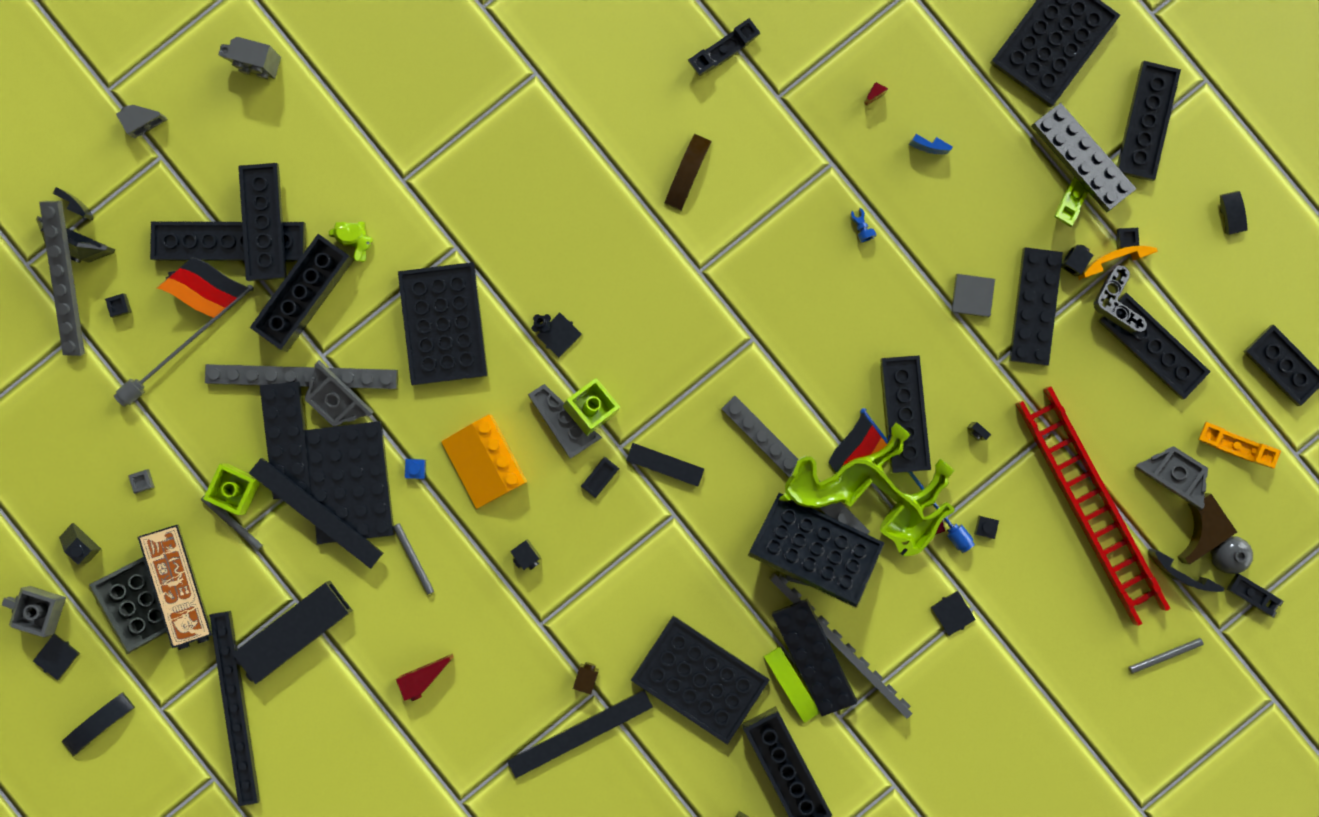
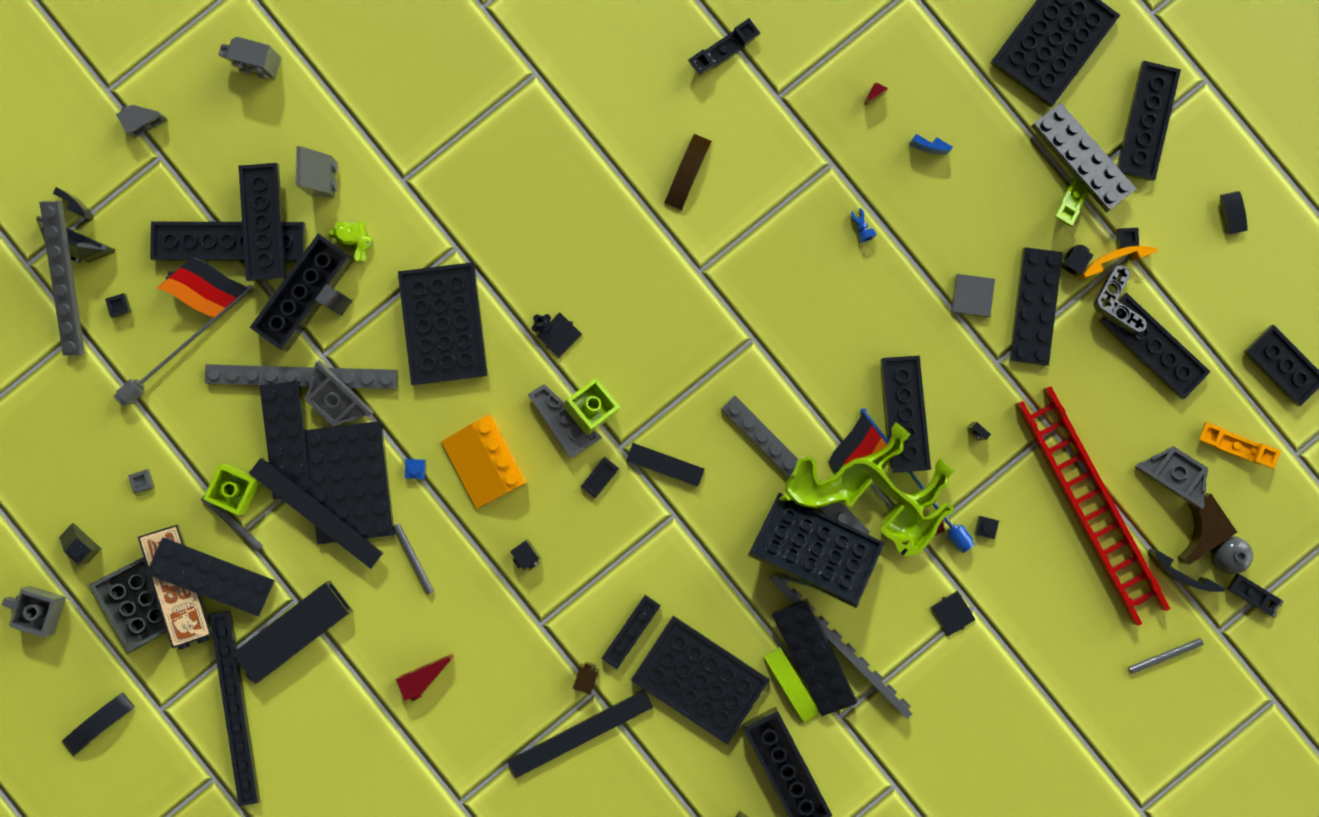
(56, 657): black piece -> none
(210, 576): none -> black plate
(316, 172): none -> dark grey slope
(332, 299): none -> black slope
(631, 631): none -> black plate

